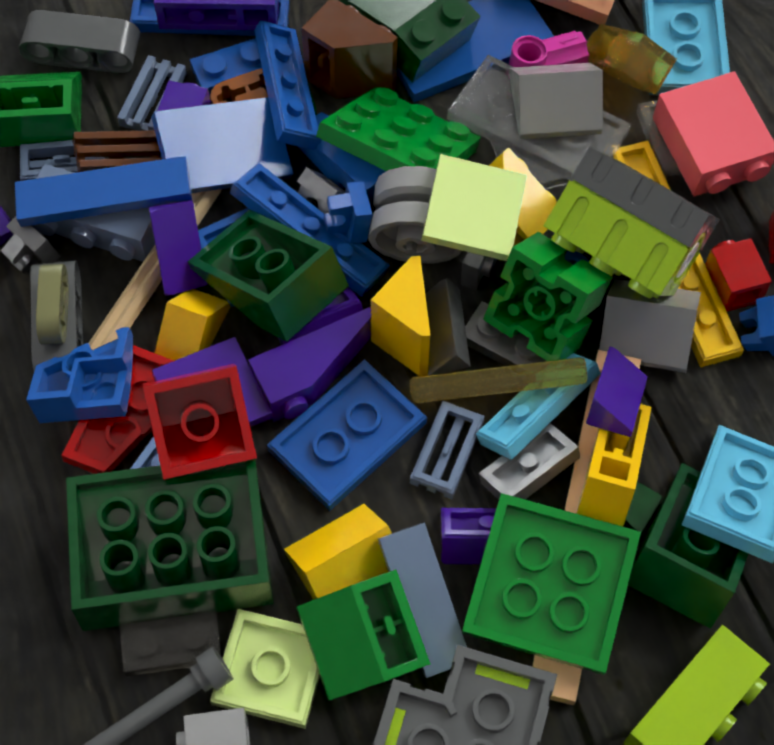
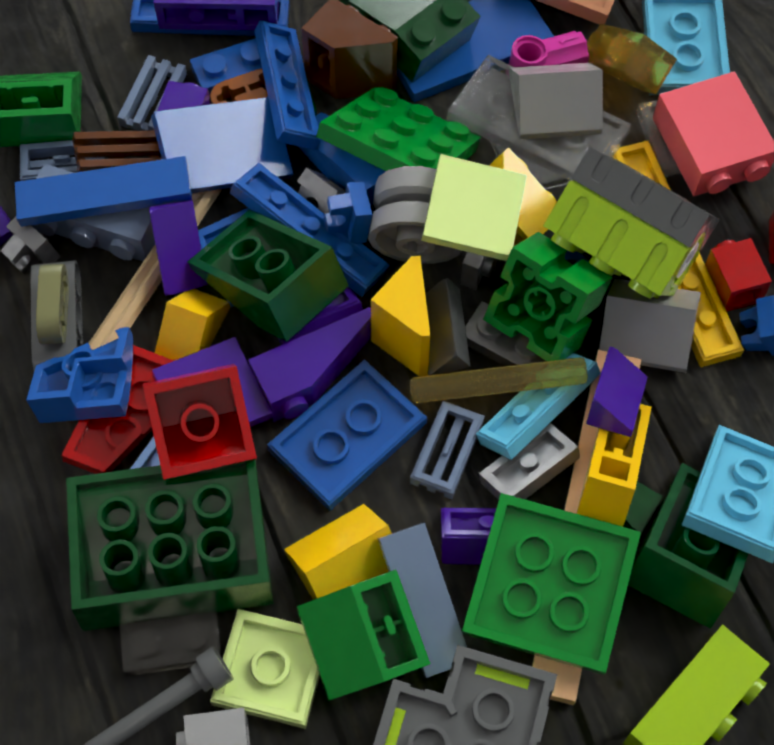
(79, 41): dark grey beam -> none

